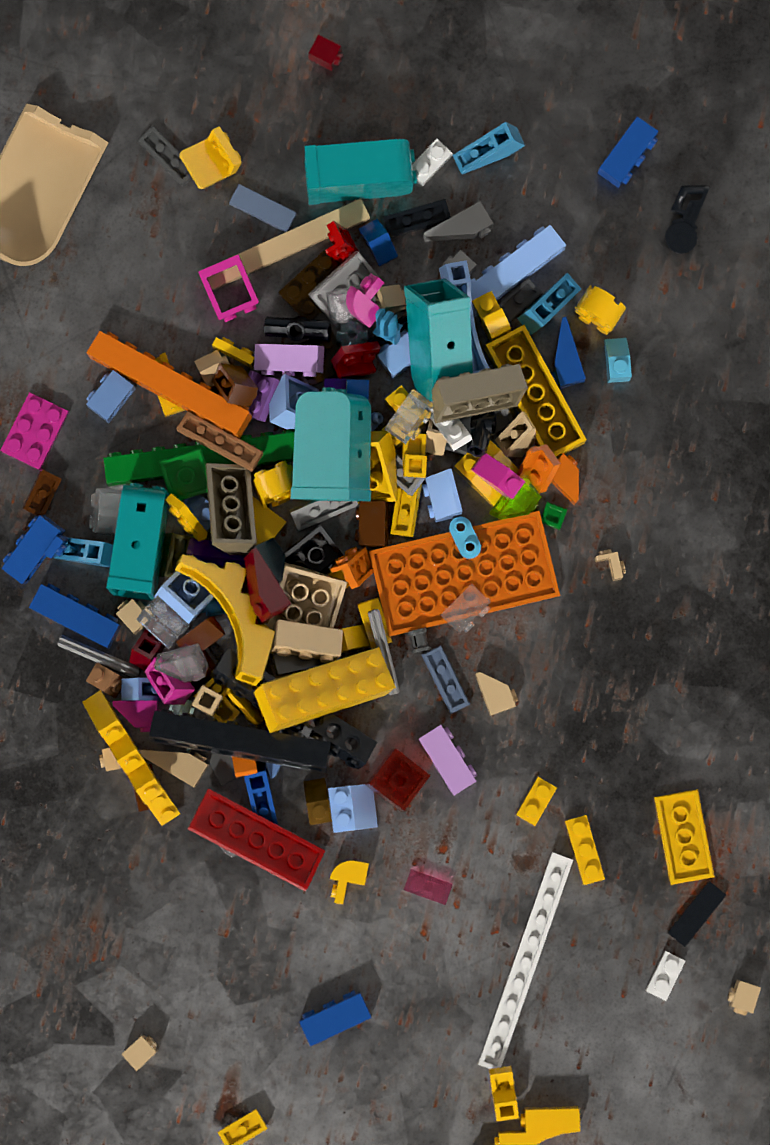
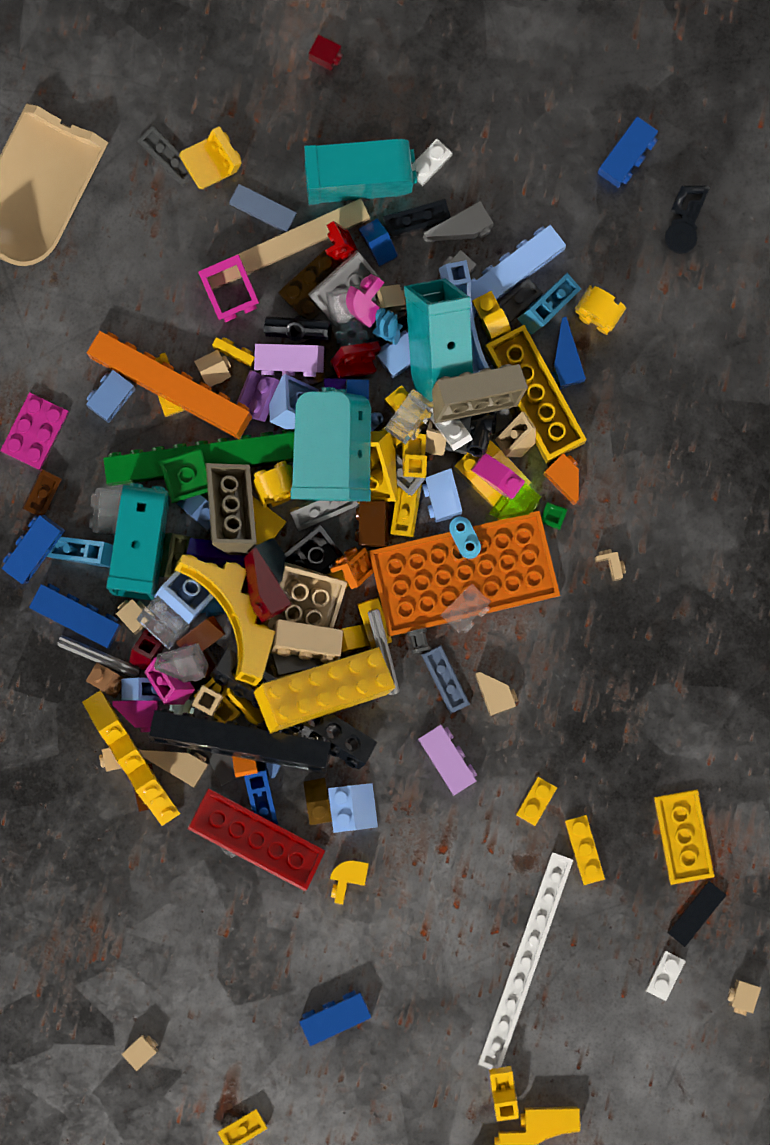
(57, 547): blue plate -> none
(187, 519): yellow plate -> none
(220, 441): medium nougat tile -> none
(235, 384): reddish brown brick -> none
(397, 780): clear red brick -> none
(428, 887): clear pink plate -> none
(489, 148): dark azure slope -> none
(539, 467): orange bracket -> none
(617, 360): medium azure slope -> none

